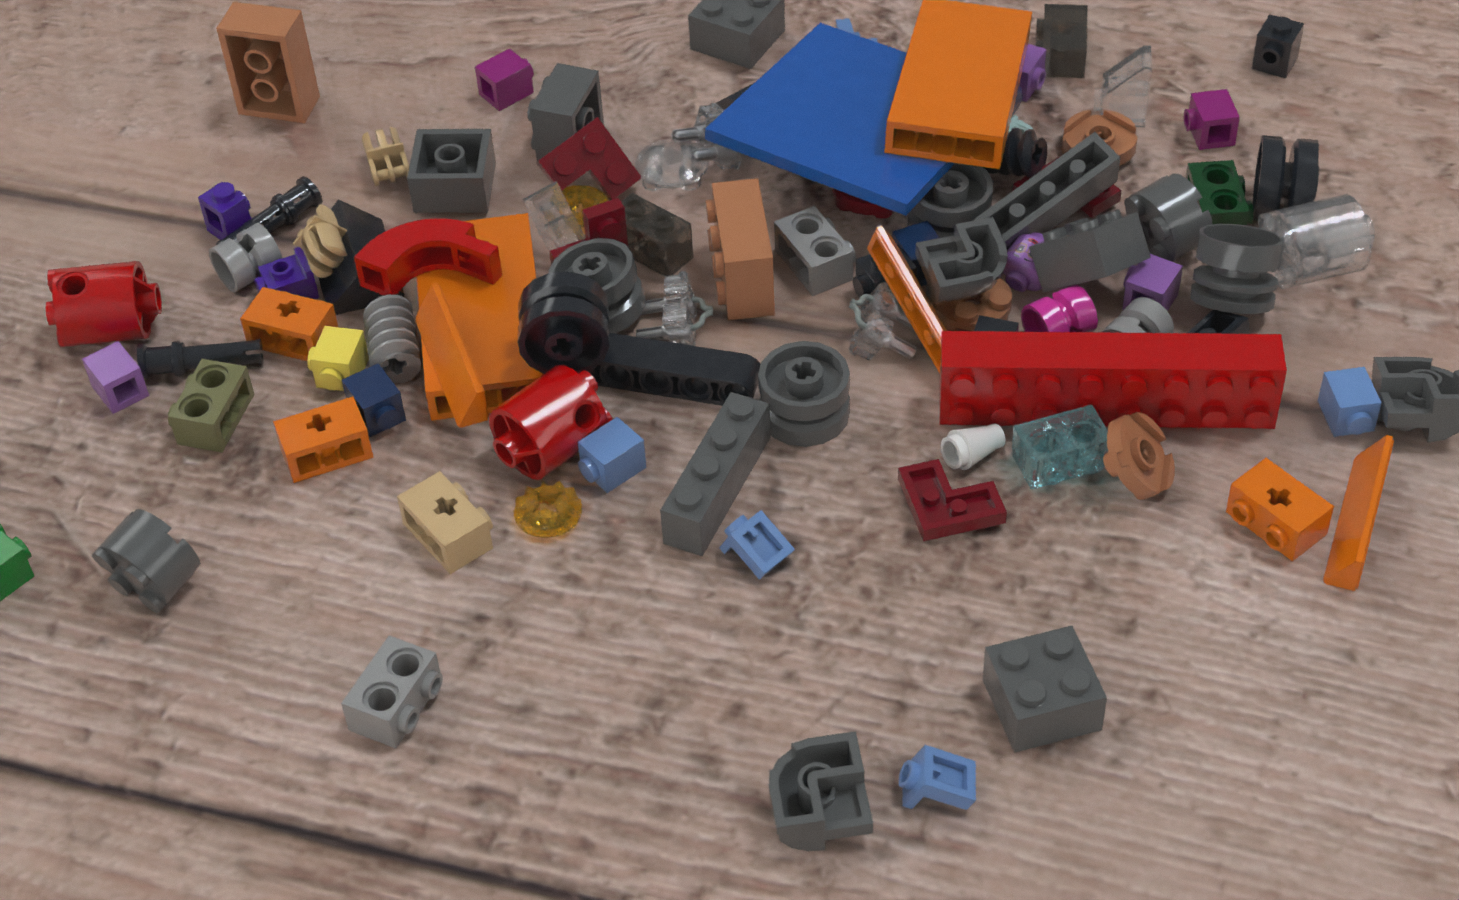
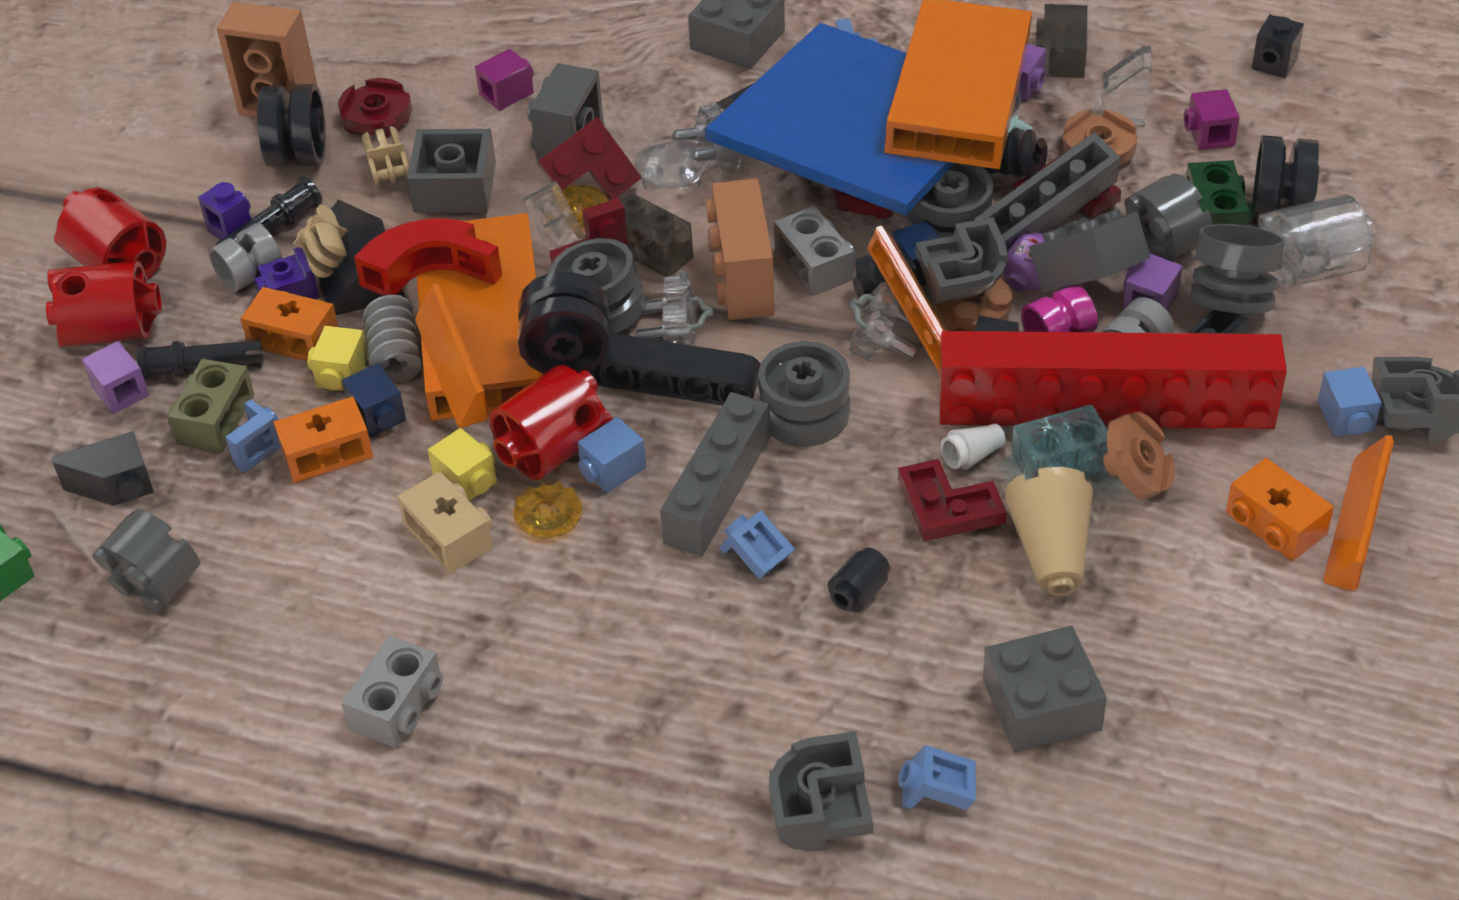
(105, 229): none -> red cylinder
(105, 470): none -> black slope
(253, 439): none -> medium blue bracket
(291, 125): none -> black wheel
(360, 111): none -> dark red plate
(464, 462): none -> light yellow brick
(859, 579): none -> black brick
(1053, 525): none -> tan cone

